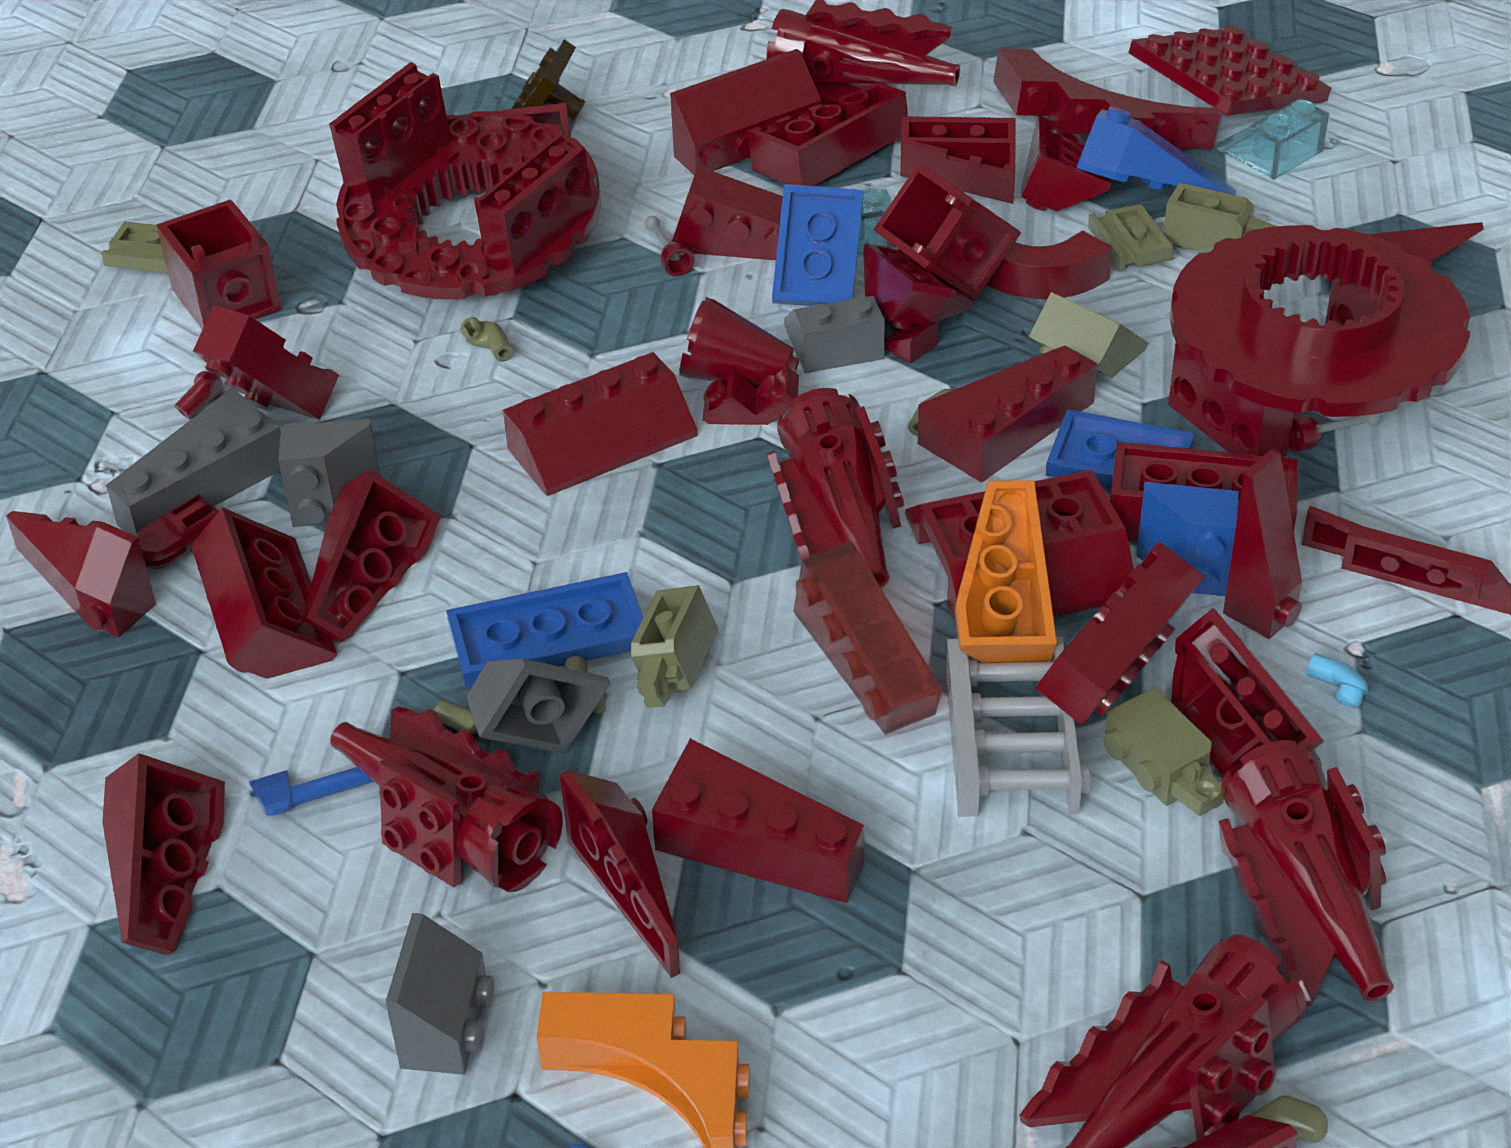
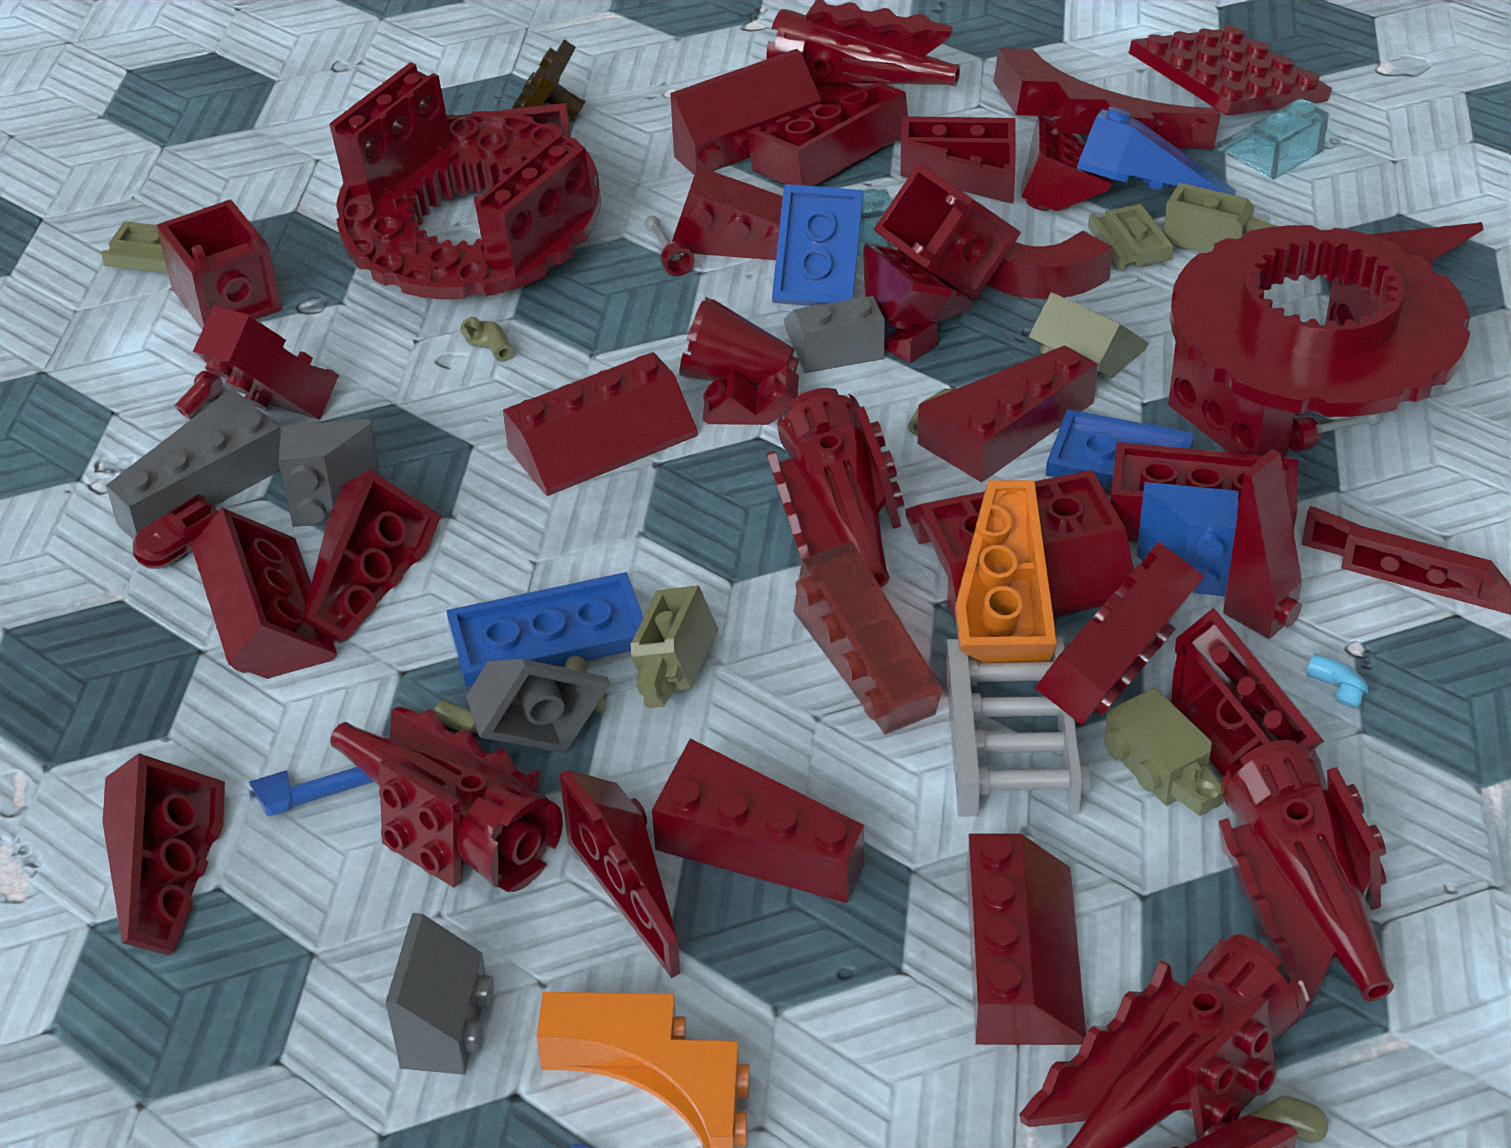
(89, 566): dark red wedge -> none
(1022, 944): none -> dark red slope

